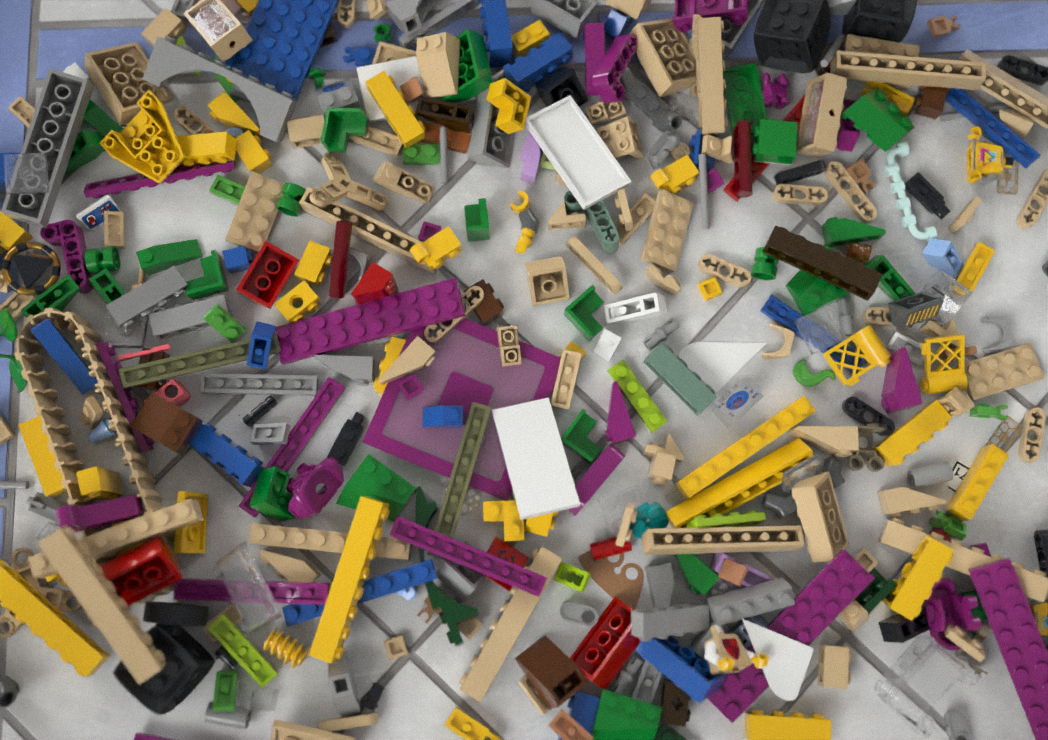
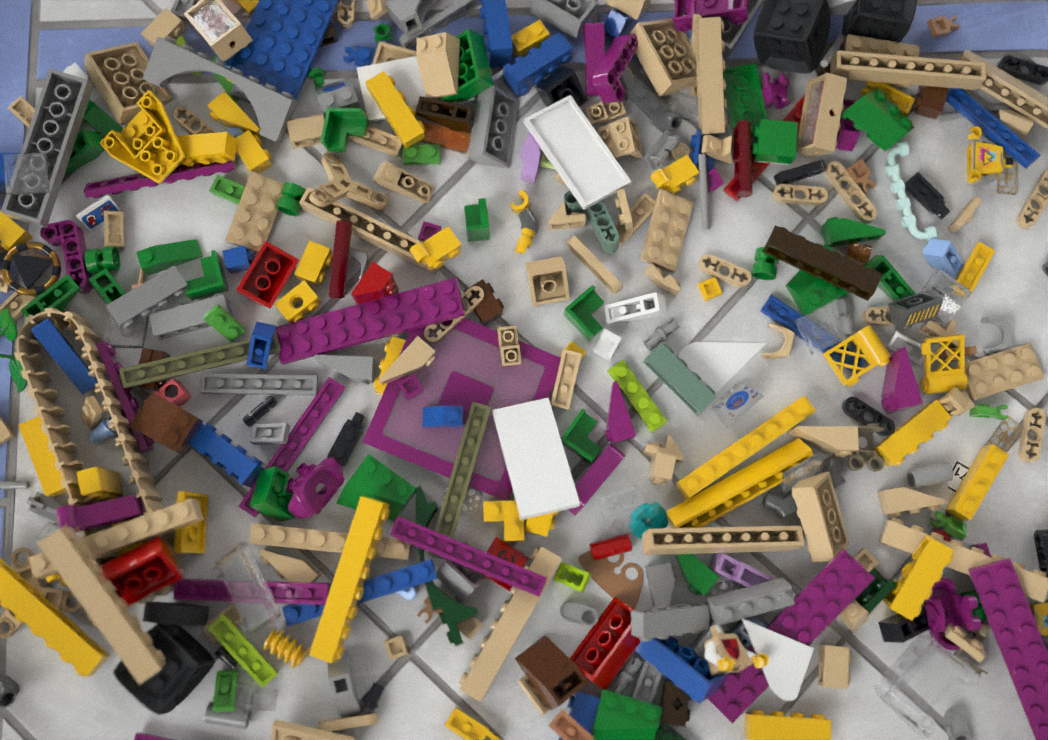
(134, 355): coral piece -> none
(412, 90): nougat slope -> none
(443, 155): light grey bar -> none
(512, 105): yellow brick -> none
(628, 518): tan plate -> none
(733, 519): lime plate -> none
(733, 572): nougat slope -> none
(807, 379): bright green piece -> none

